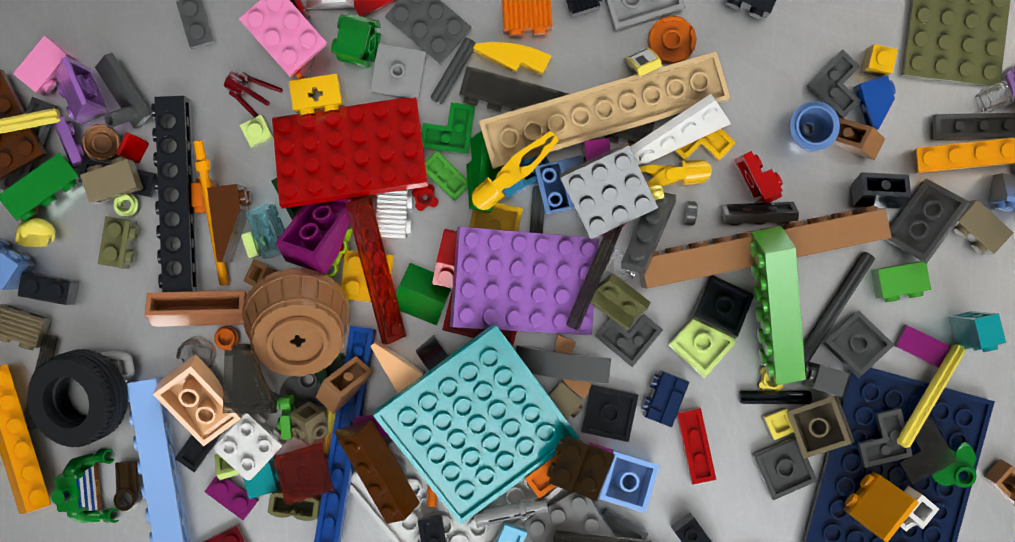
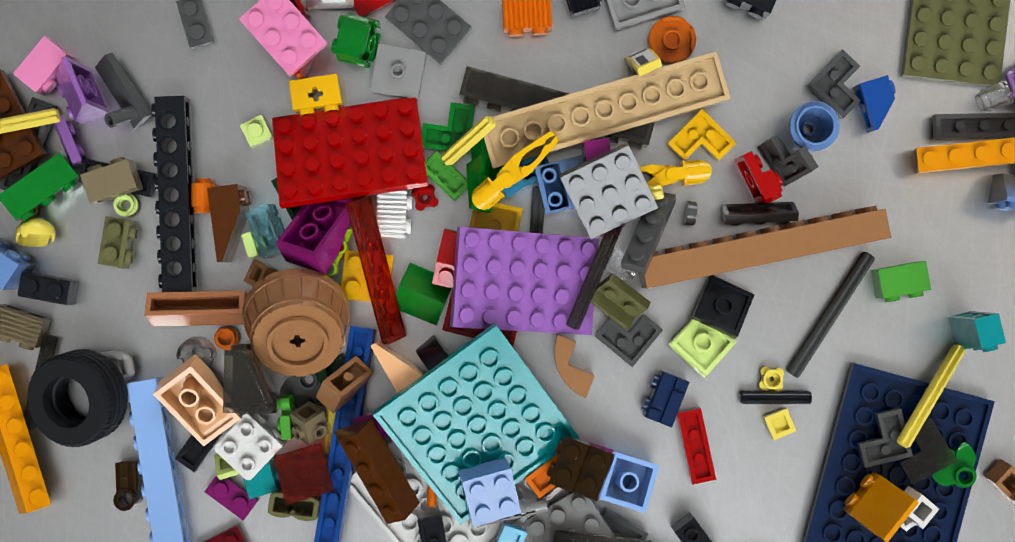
(79, 489): green torso -> none
(101, 142): medium nougat hair -> none
(132, 147): red slope -> none
(202, 166): light orange bar -> none
(239, 84): dark red plant -> none
(453, 71): dark grey axle -> none
(468, 140): none -> light yellow axle
(489, 492): none -> brick
(513, 56): yellow slope -> none
(565, 365): dark grey slope -> none
(566, 400): dark tan brick -> none
(609, 413): black plate -> none
(685, 128): white wing -> none
(778, 305): bright green brick -> none
(784, 468): dark grey plate -> none
(787, 165): none -> dark grey plate
(820, 426): dark tan brick -> none
(825, 379): dark grey brick -> none
(858, 344): dark grey plate -> none
(859, 139): medium nougat slope -> none
(879, 60): yellow brick -> none
(881, 190): black brick -> none
(922, 346): magenta tile -> none
(927, 220): dark grey plate -> none
(982, 229): dark tan brick -> none

